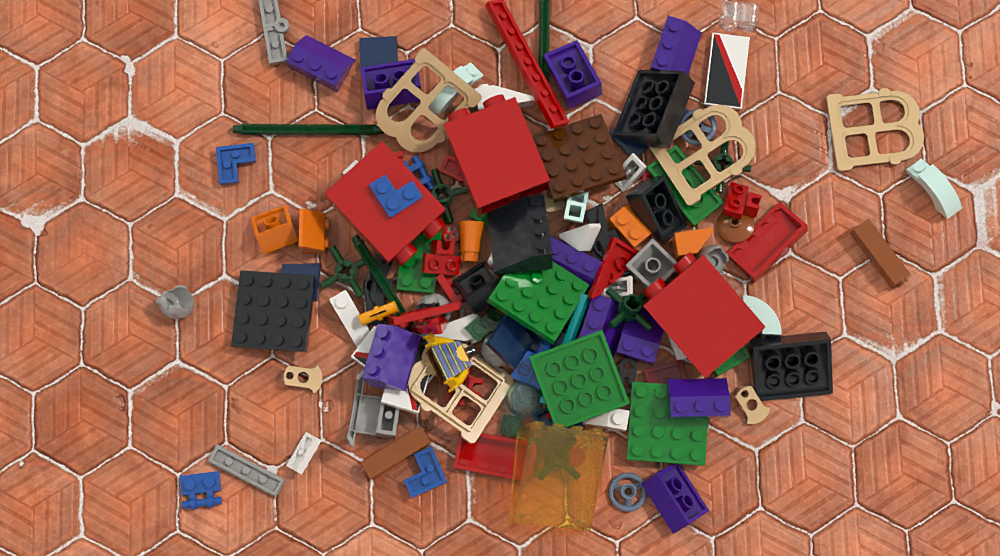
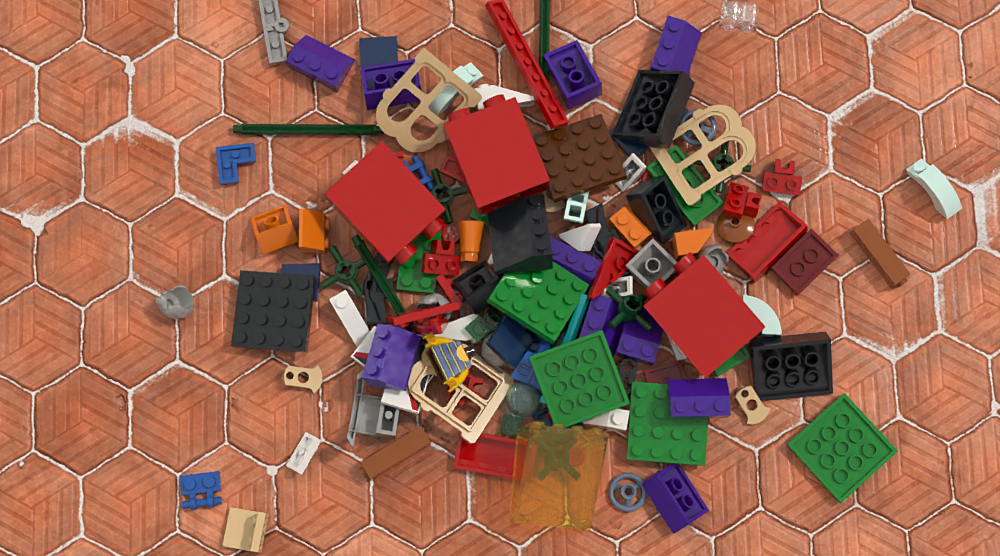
(245, 530): none -> tan bracket
(246, 470): light grey tile -> none
(366, 318): light orange pin -> none
(394, 200): blue plate -> none
(430, 475): blue plate -> none
(726, 70): tile -> none
(782, 180): none -> red plate
(804, 262): none -> dark red plate
(842, 448): none -> green plate
(907, 124): tan window -> none

